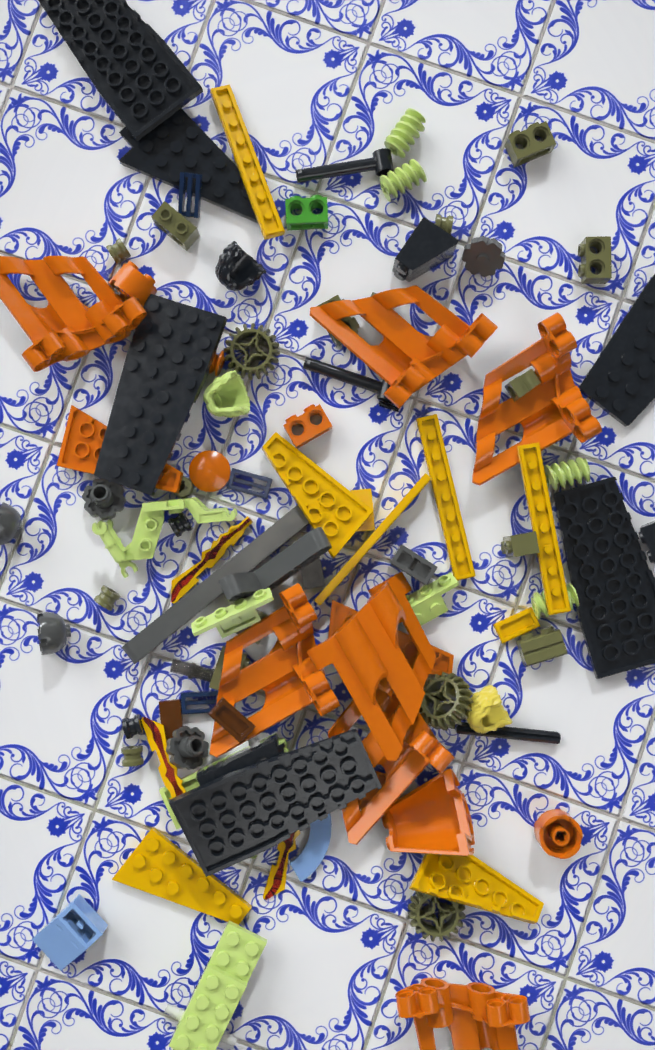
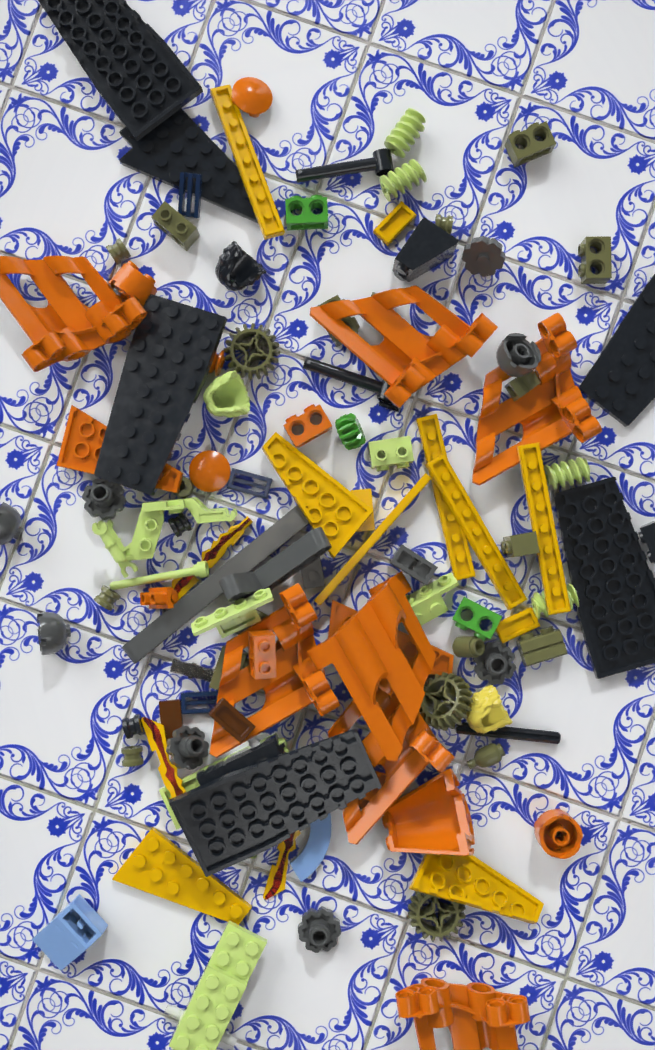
(159, 598): none -> orange hips
(200, 570): none -> yellowish green piece
(252, 96): none -> orange dish
(262, 654): none -> orange brick
(319, 929): none -> dark grey plant
(350, 431): none -> bright green gear
(390, 453): none -> yellowish green brick
(394, 223): none -> yellow tile
(468, 647): none -> olive brick
(475, 531): none -> yellow tile
(479, 614): none -> bright green brick
(487, 756): none -> olive plant
(495, 663): none -> dark grey plant
(517, 355): none -> dark grey cylinder

